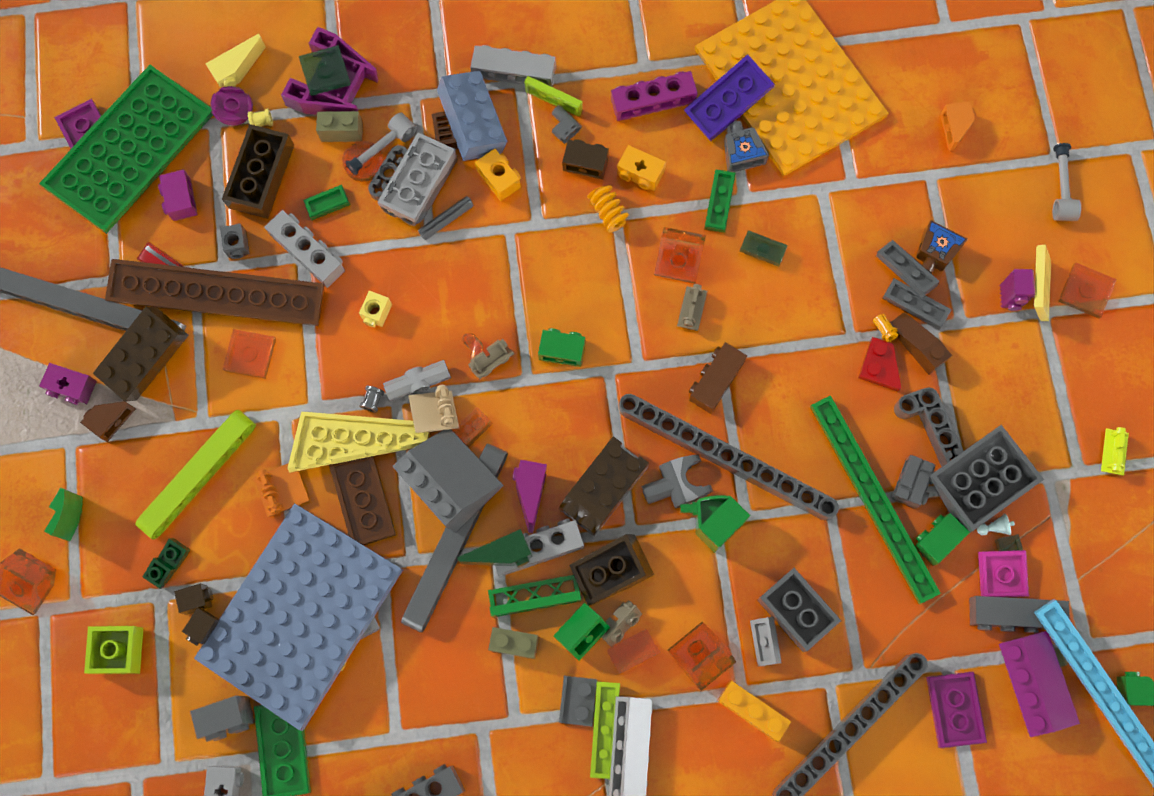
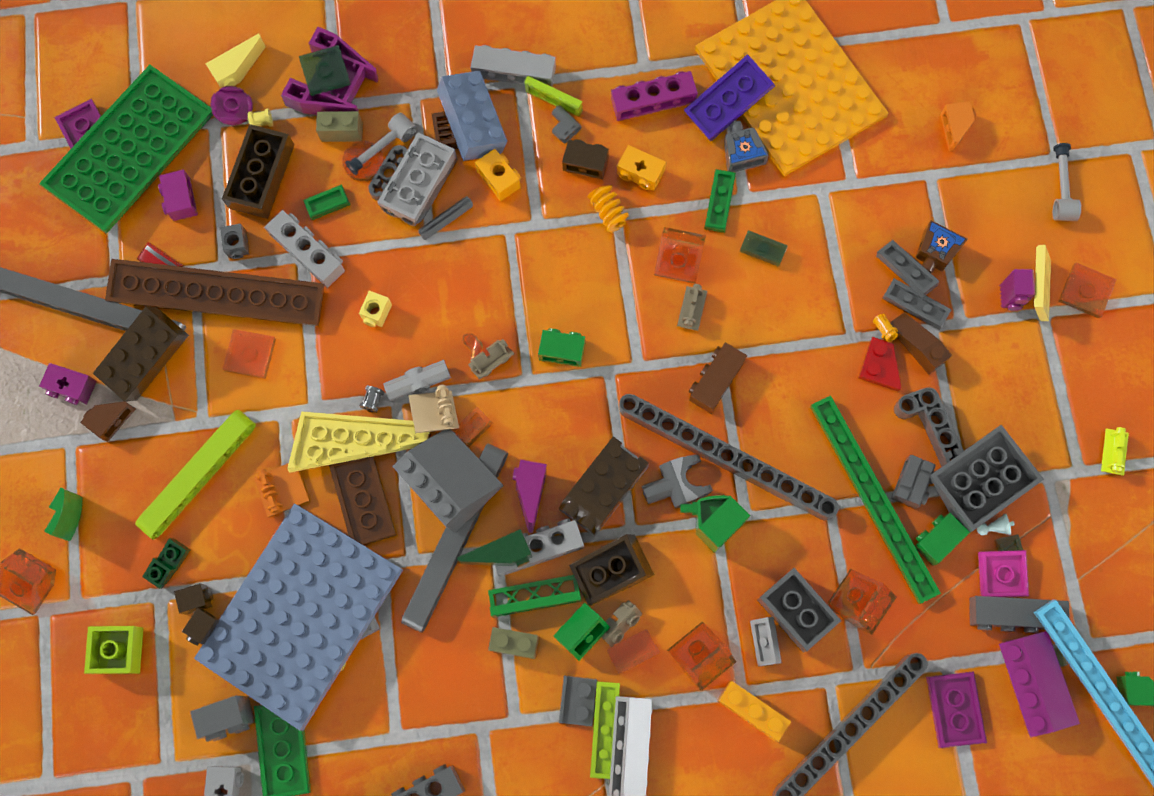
(862, 601): none -> clear orange slope

